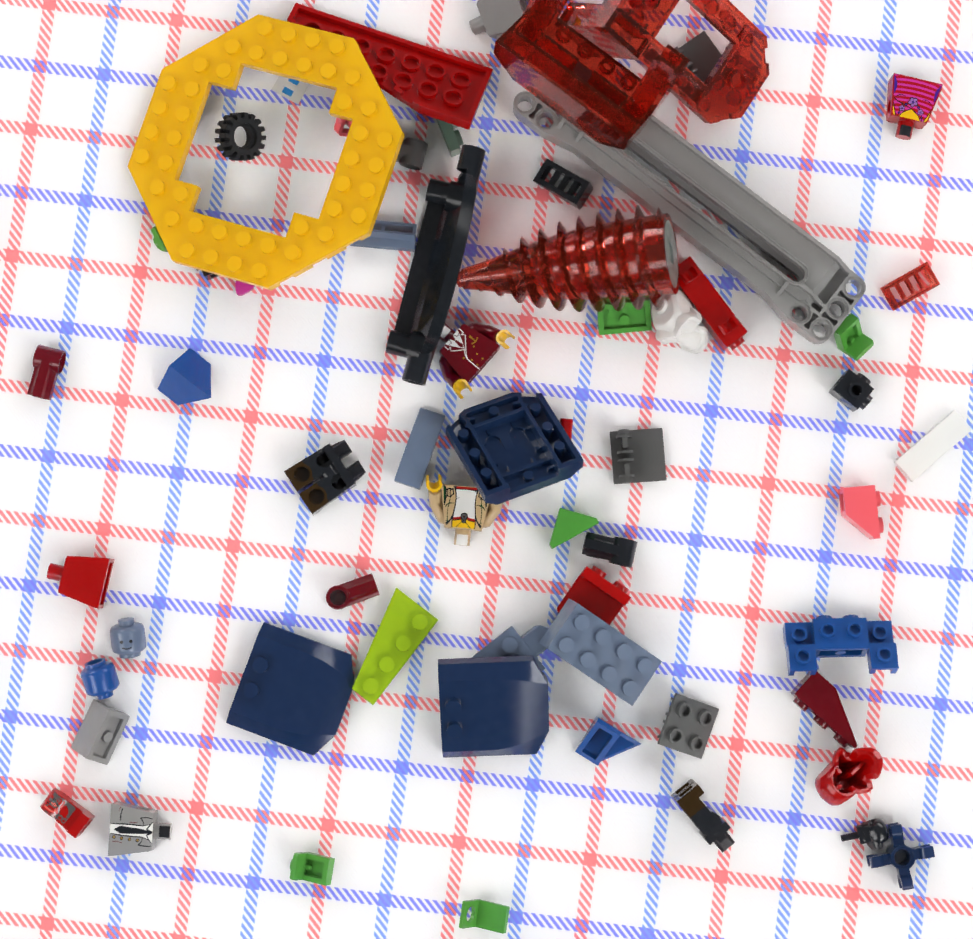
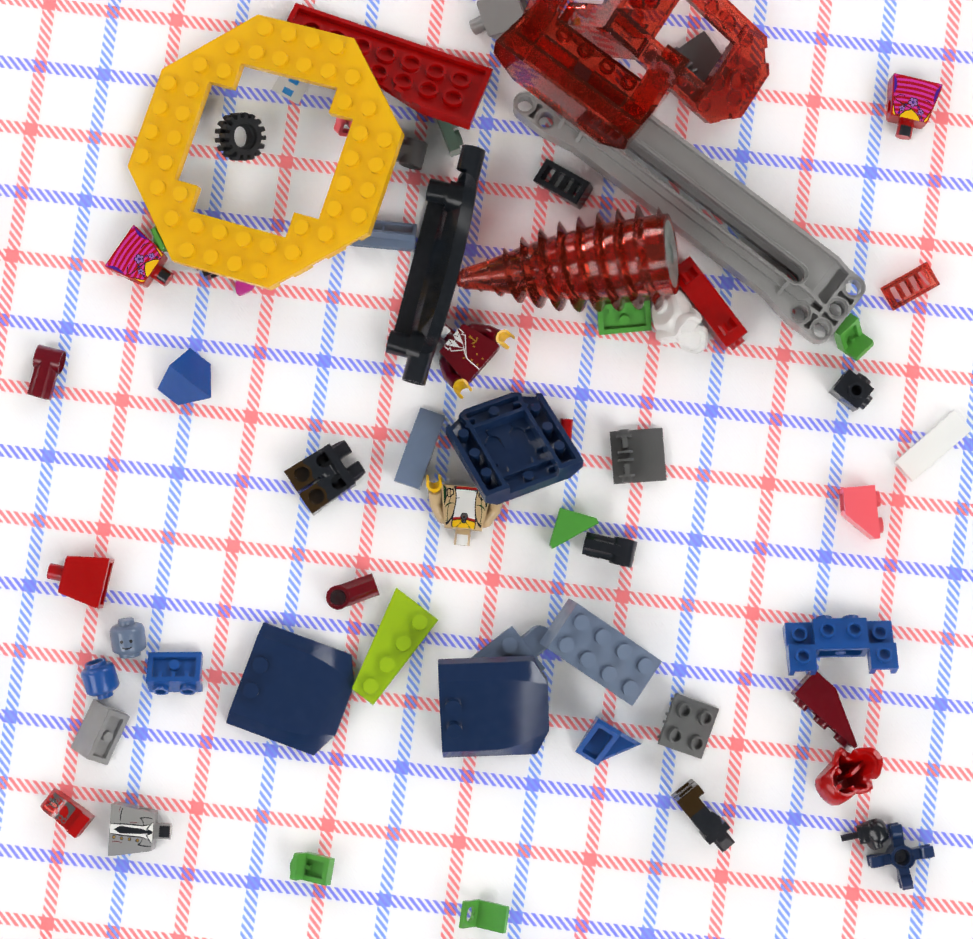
(139, 260): none -> torso
(174, 672): none -> blue bracket
(597, 594): red bracket -> none

